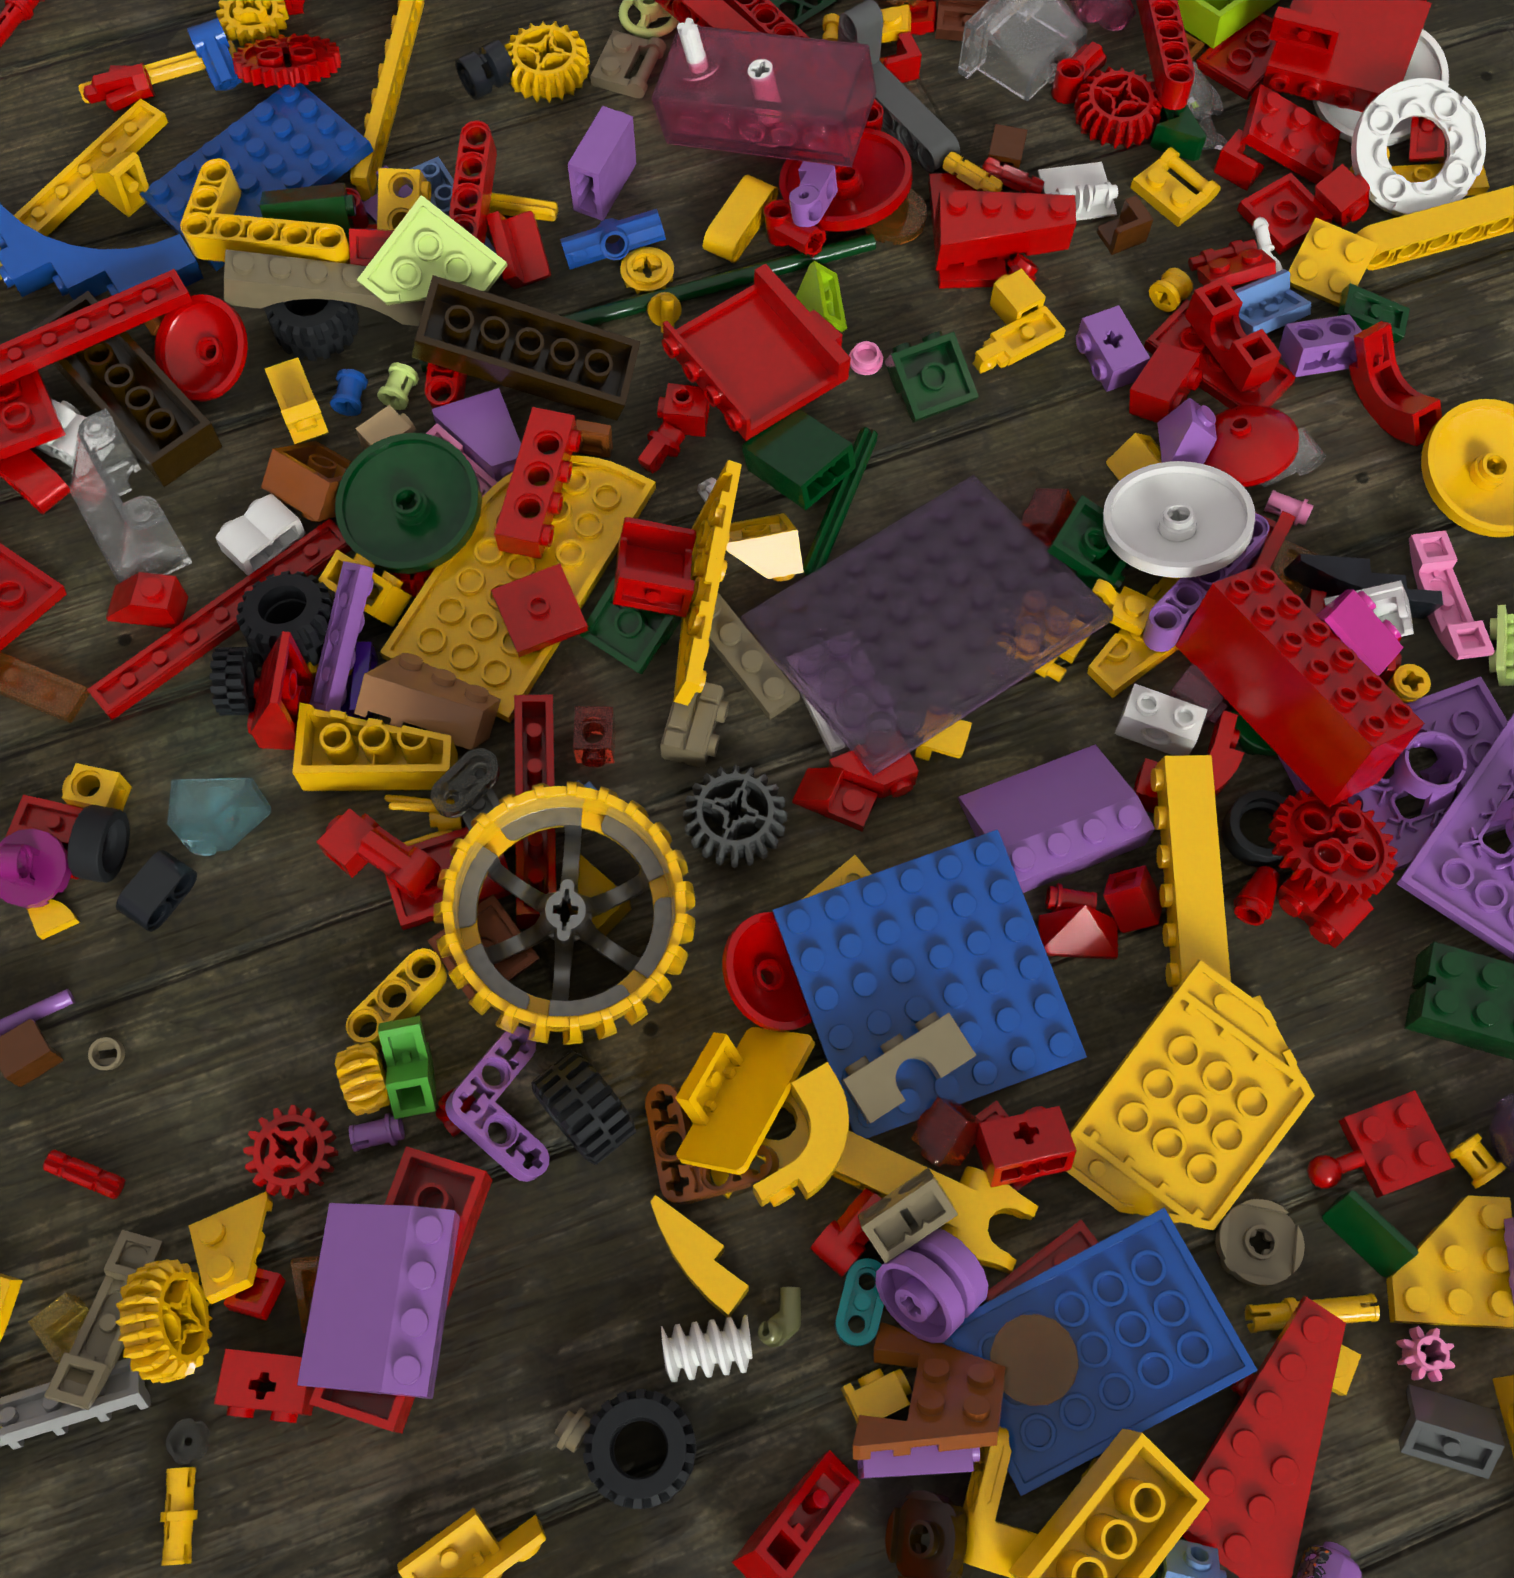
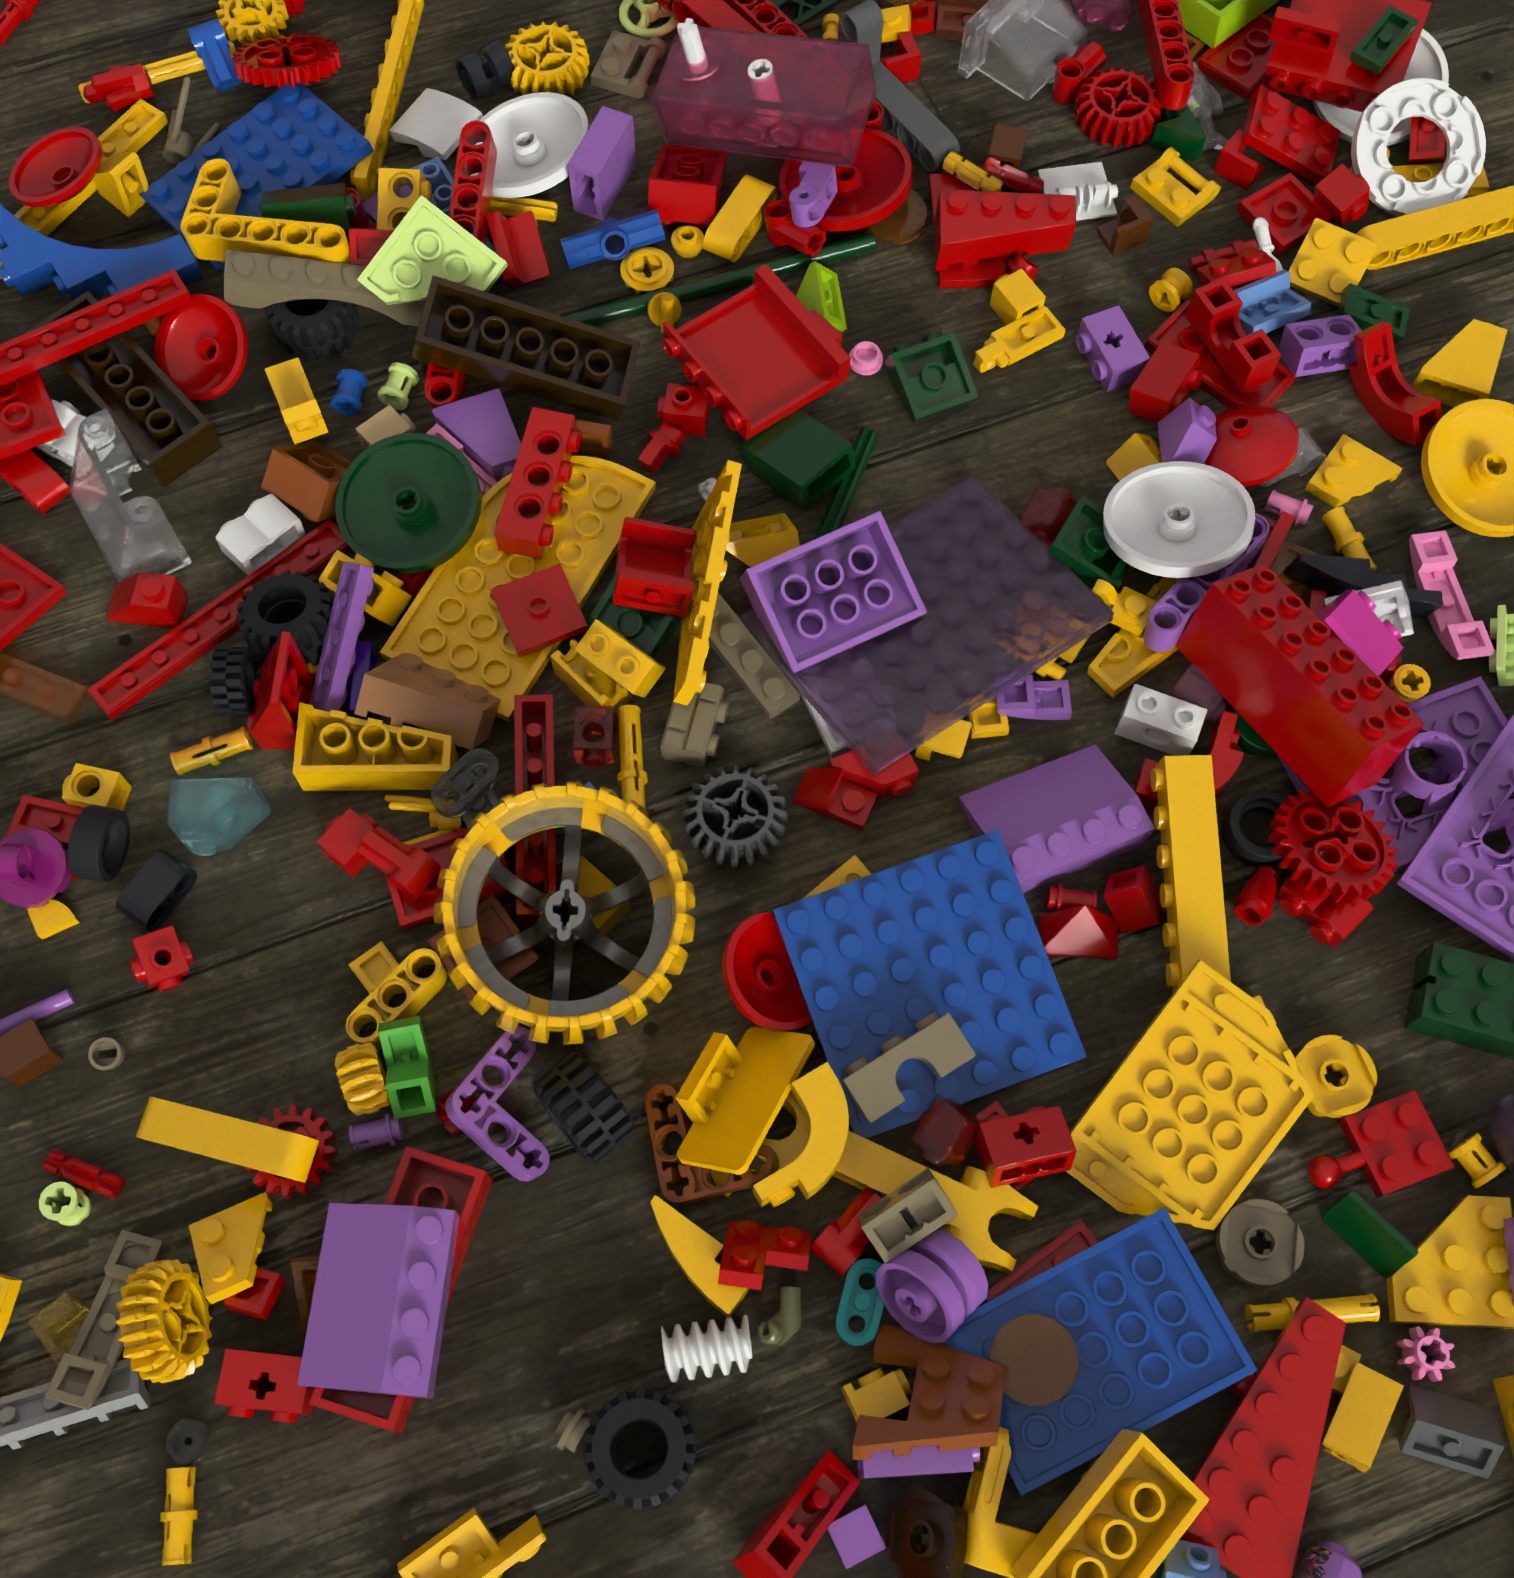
(56, 167): none -> red dish
(61, 1193): none -> yellowish green bush
(164, 945): none -> red brick
(179, 143): none -> dark tan plant
(186, 759): none -> light orange pin
(228, 1139): none -> yellow beam
(373, 966): none -> yellow tile
(434, 123): none -> white slope
(534, 142): none -> white dish
(587, 680): none -> yellow hinge
(620, 658): none -> yellow brick
(631, 774): none -> yellow pin
(685, 247): none -> yellow plate
(687, 184): none -> red slope
(753, 1246): none -> red plate
(833, 592): none -> medium lavender slope
(855, 1536): none -> medium lavender tile
(987, 721): none -> yellow tile
(1036, 700): none -> medium lavender slope
(1342, 1056): none -> yellow plate
(1346, 538): none -> yellow pin
(1350, 472): none -> yellow wing
(1362, 1417): none -> yellow hinge
(1384, 40): none -> dark green plate
(1464, 365): none -> yellow slope

